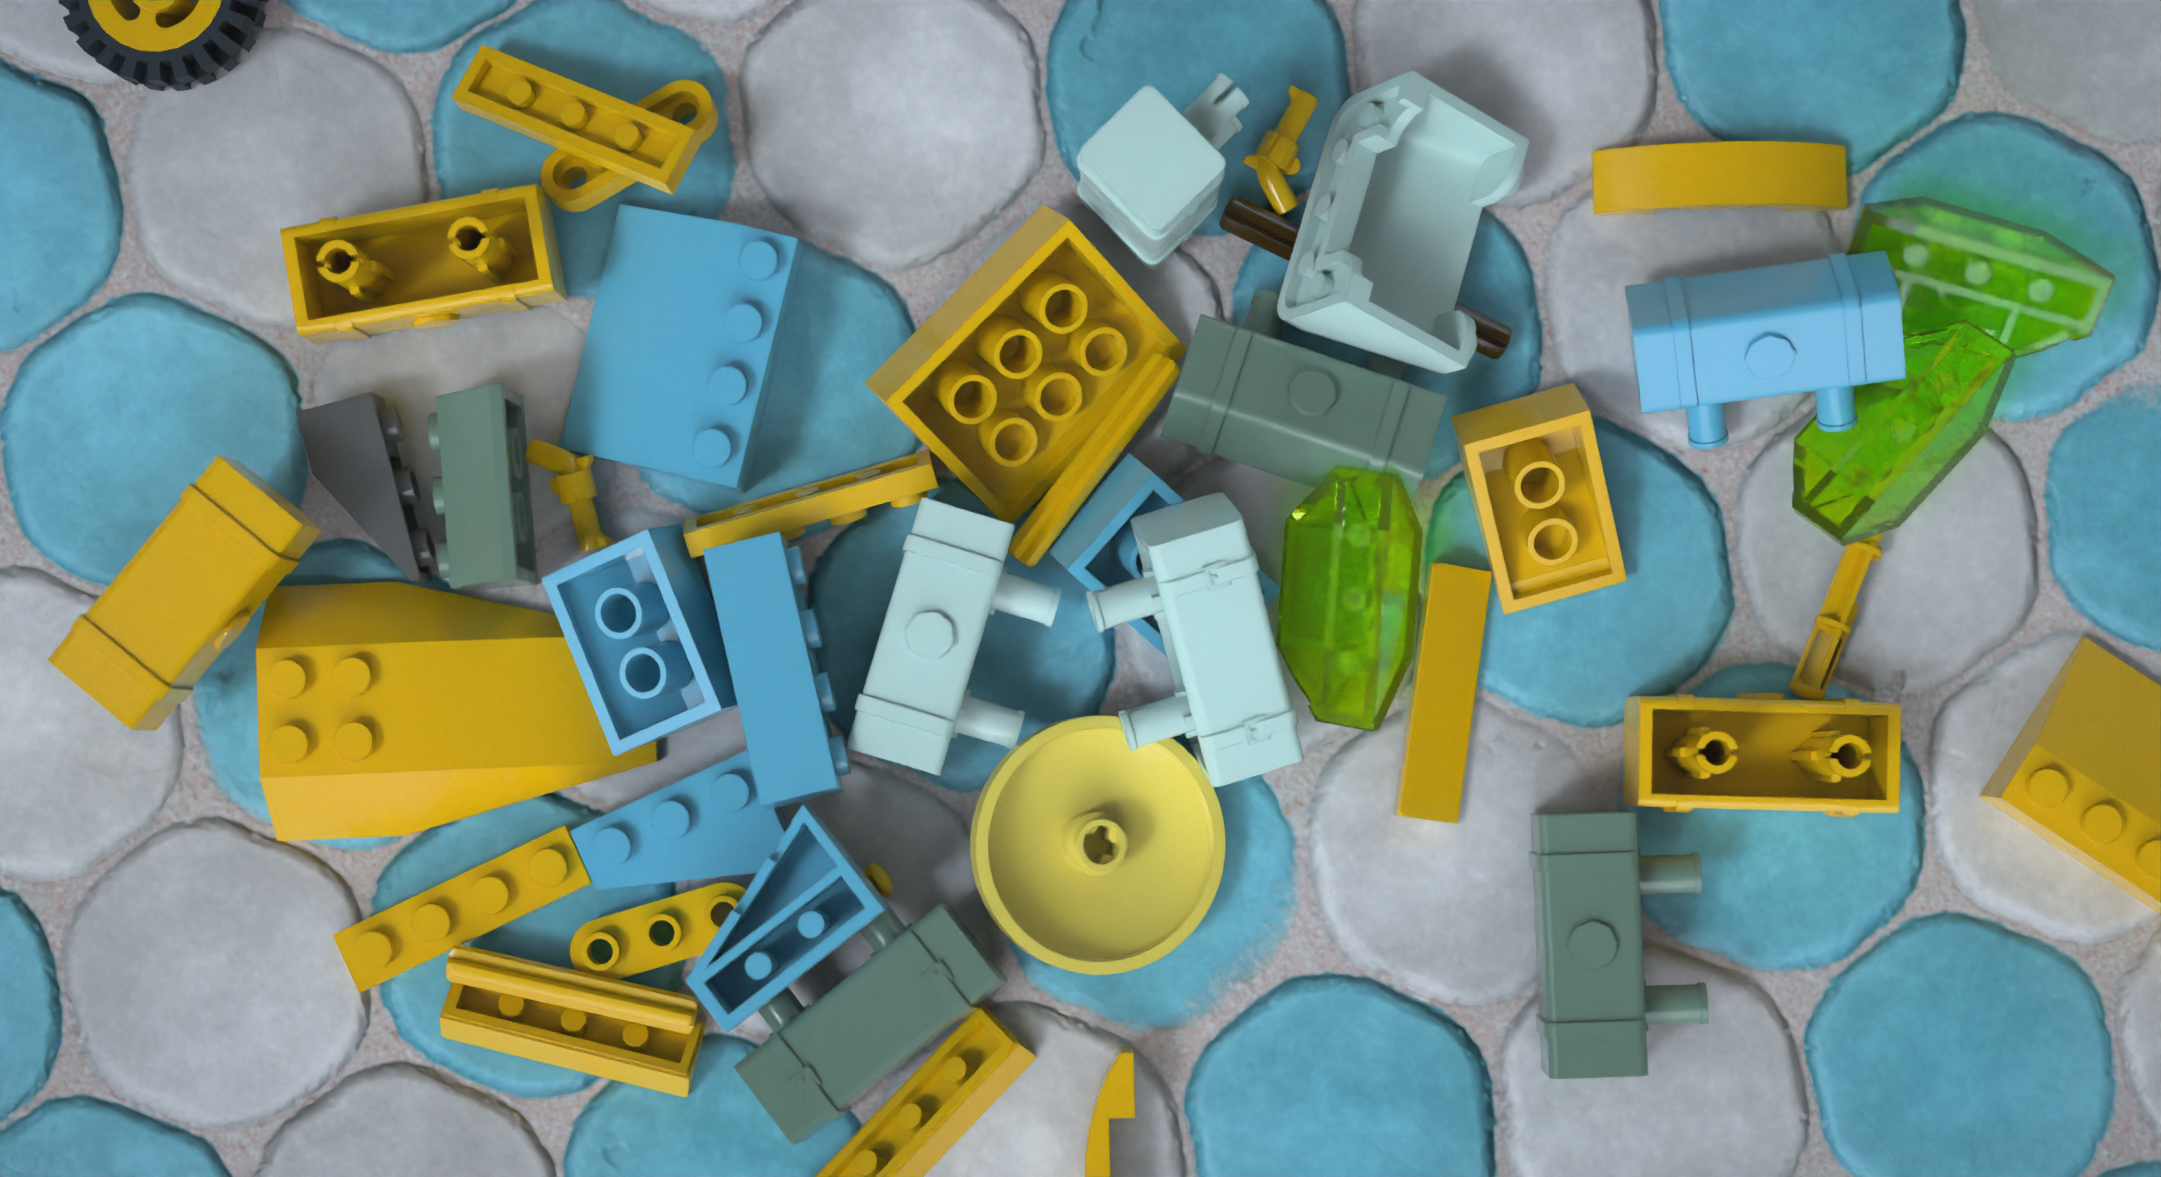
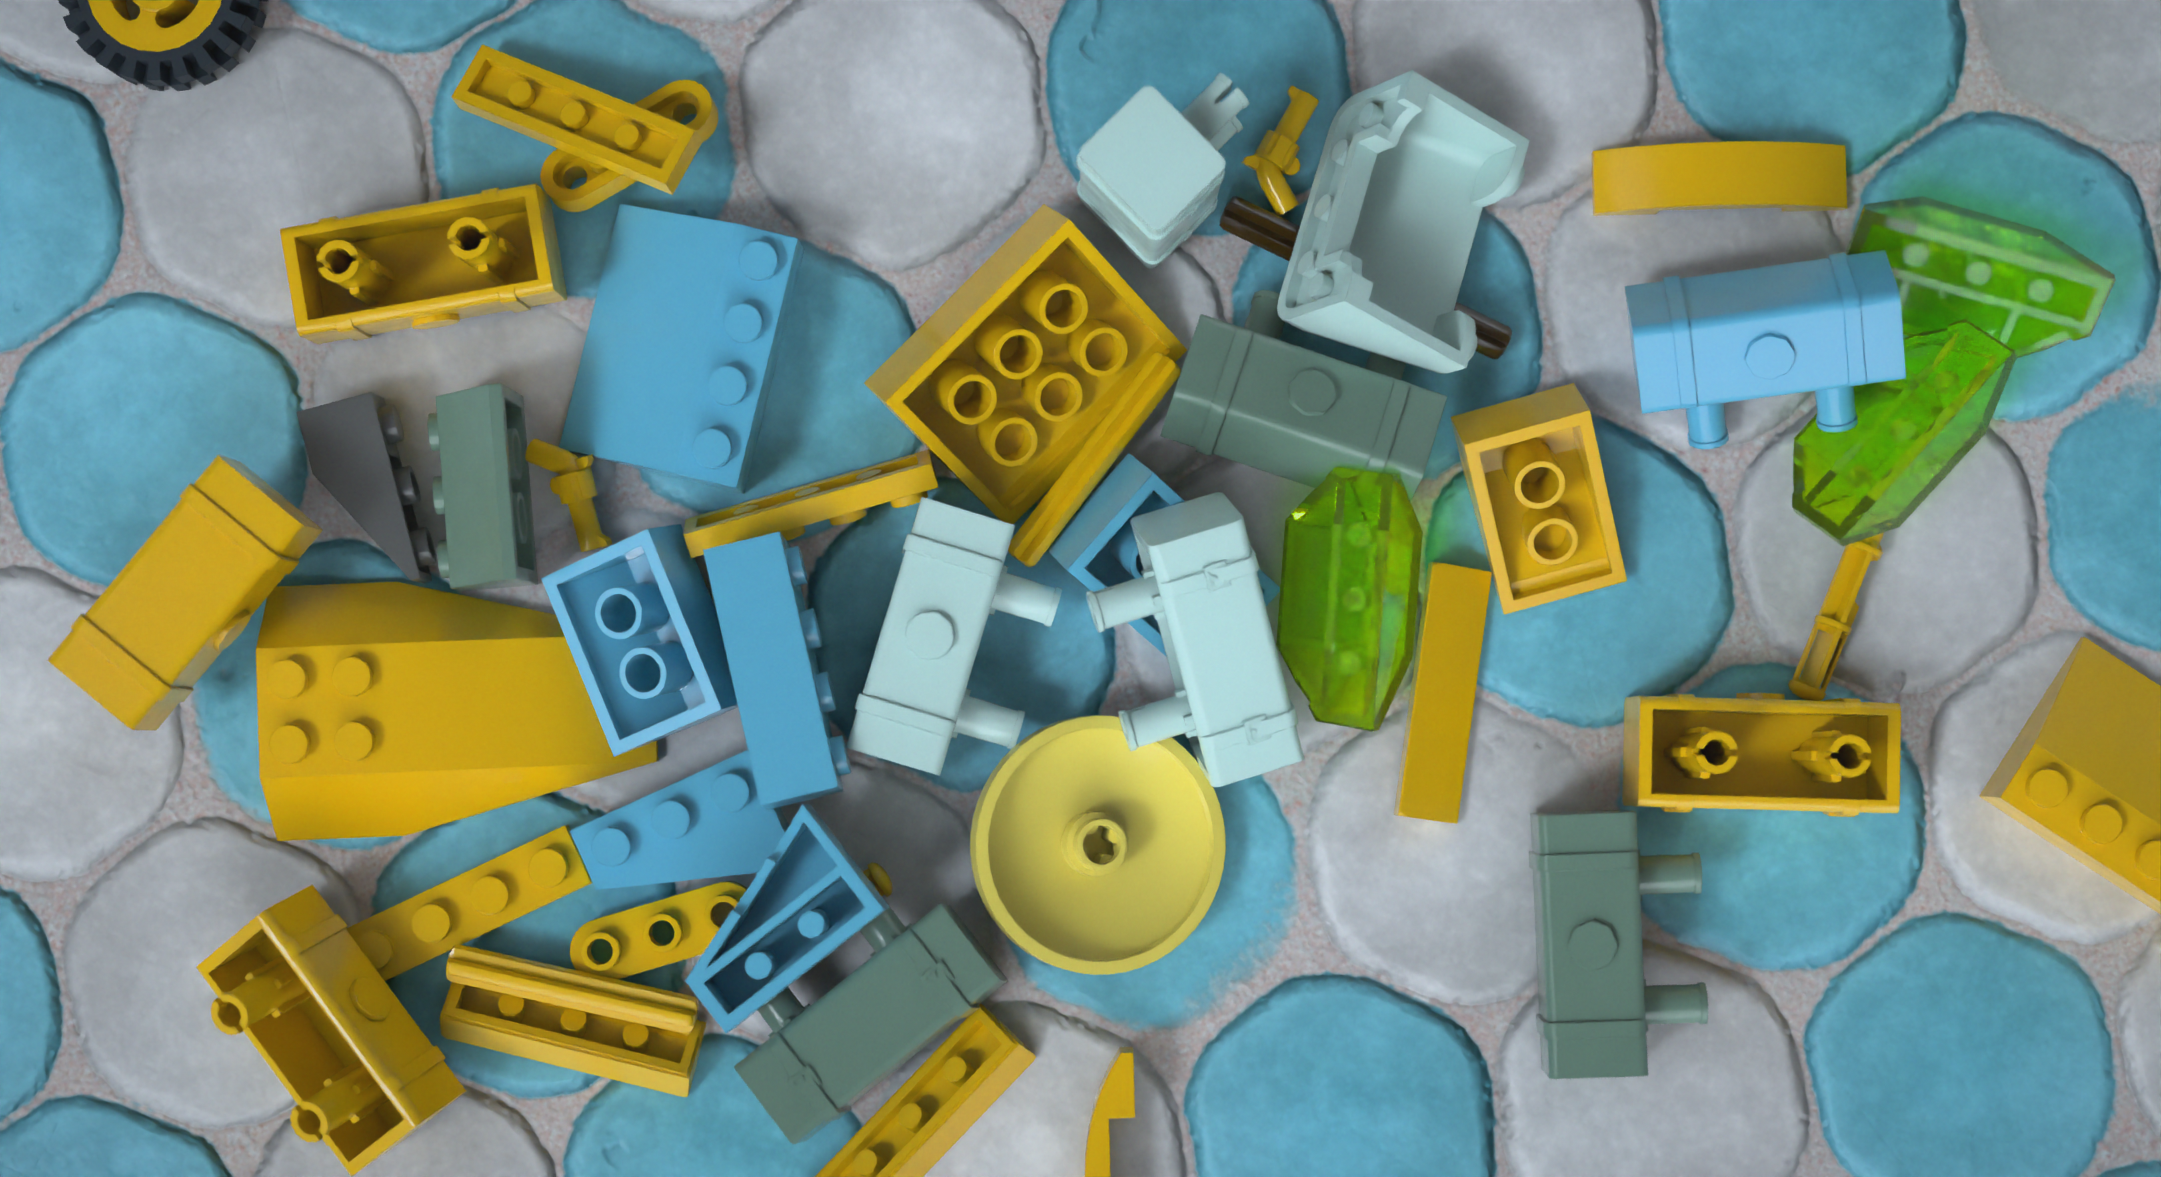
(328, 1030): none -> yellow piece

